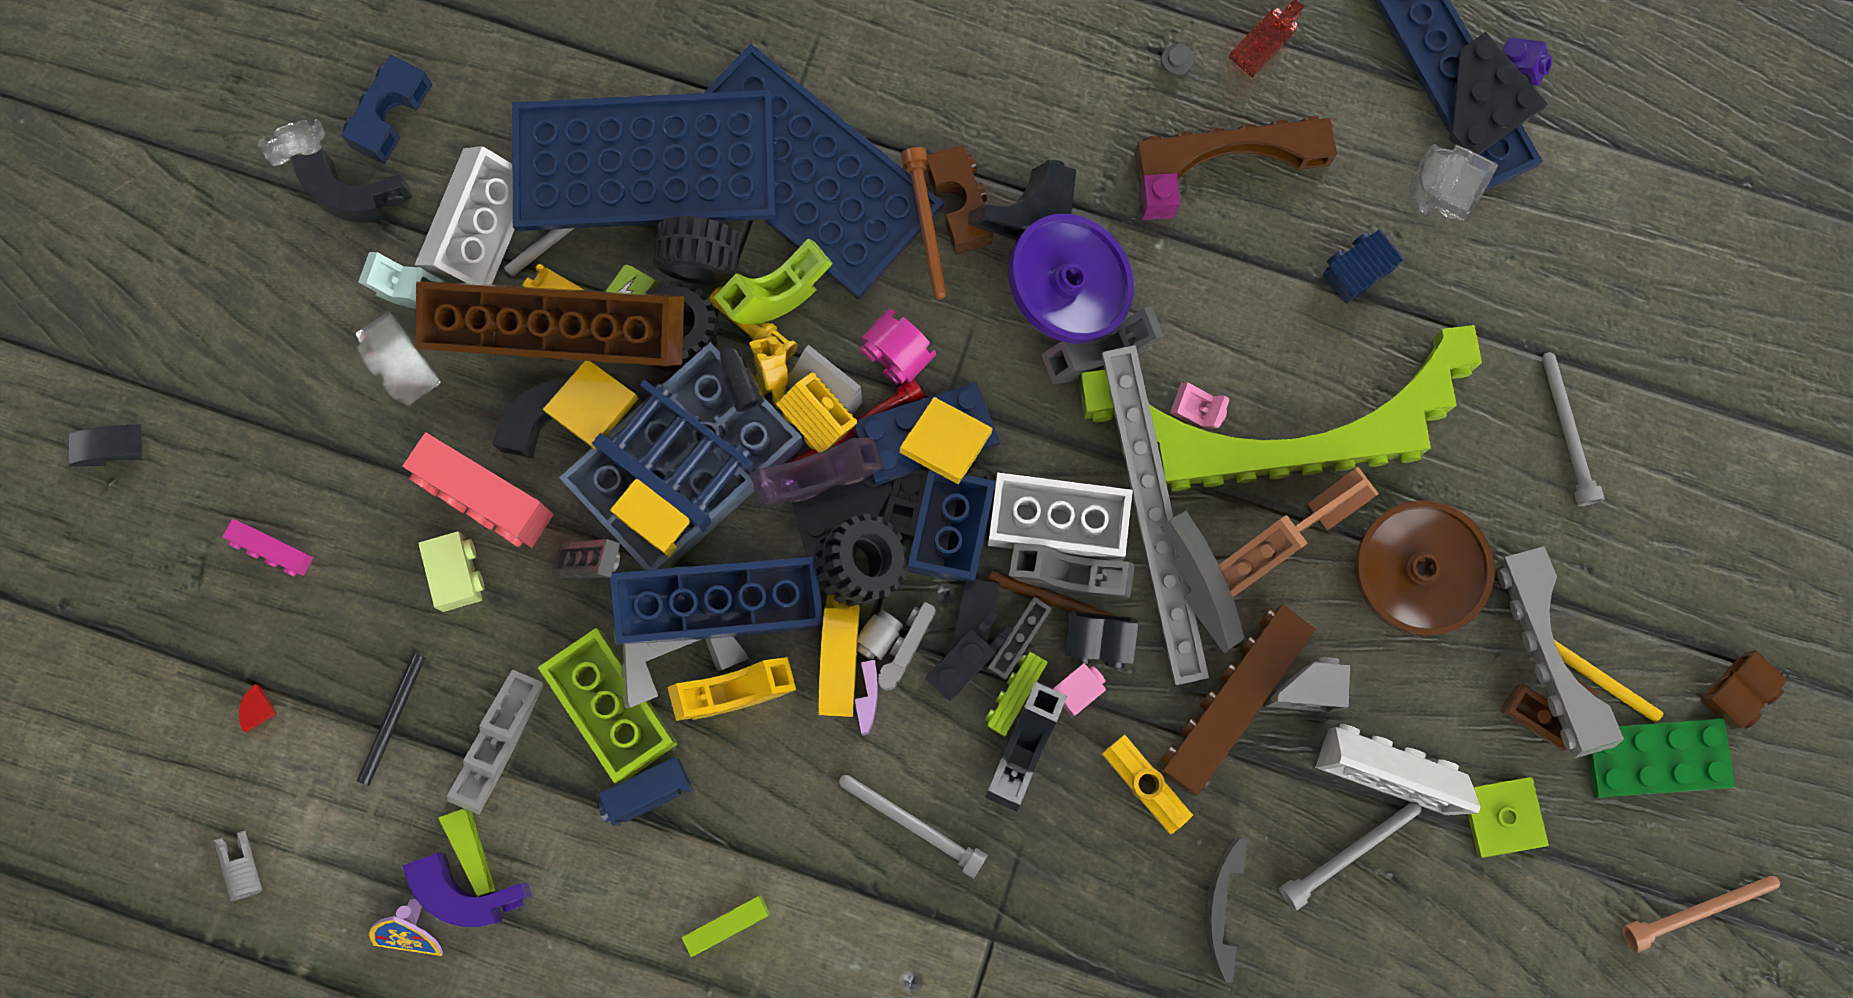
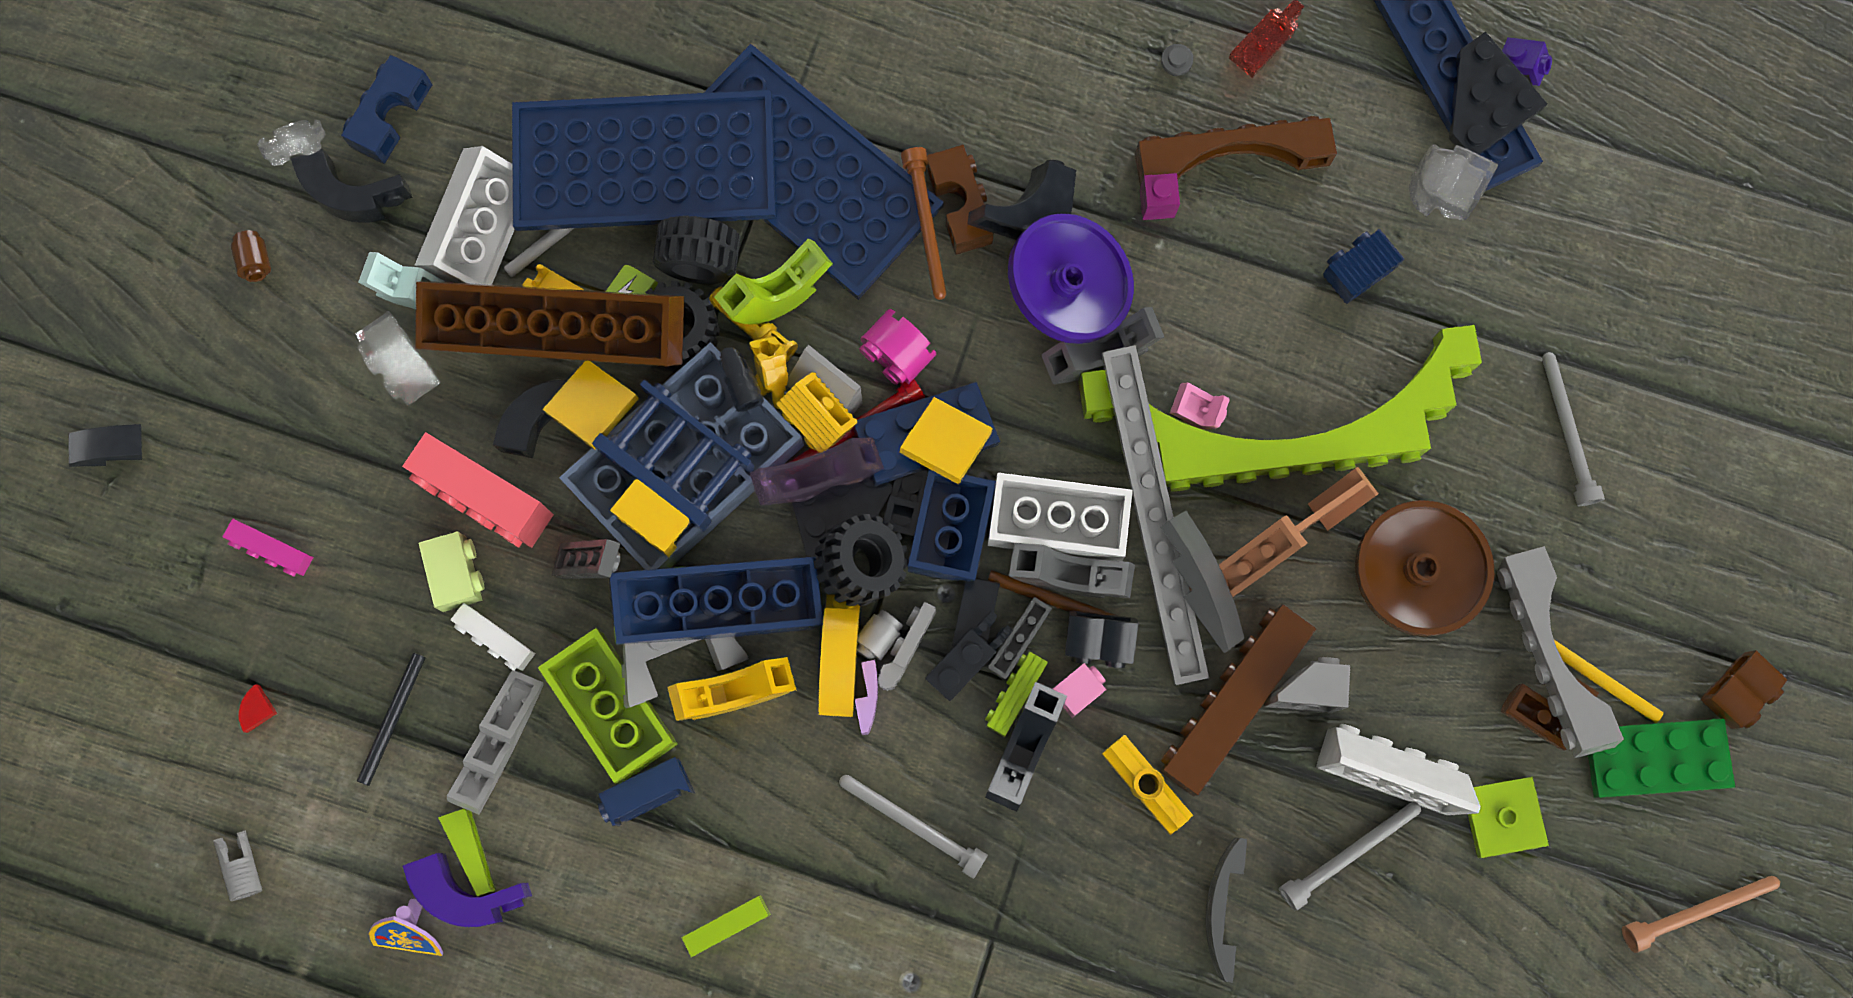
(250, 256): none -> reddish brown brick
(489, 634): none -> white piece

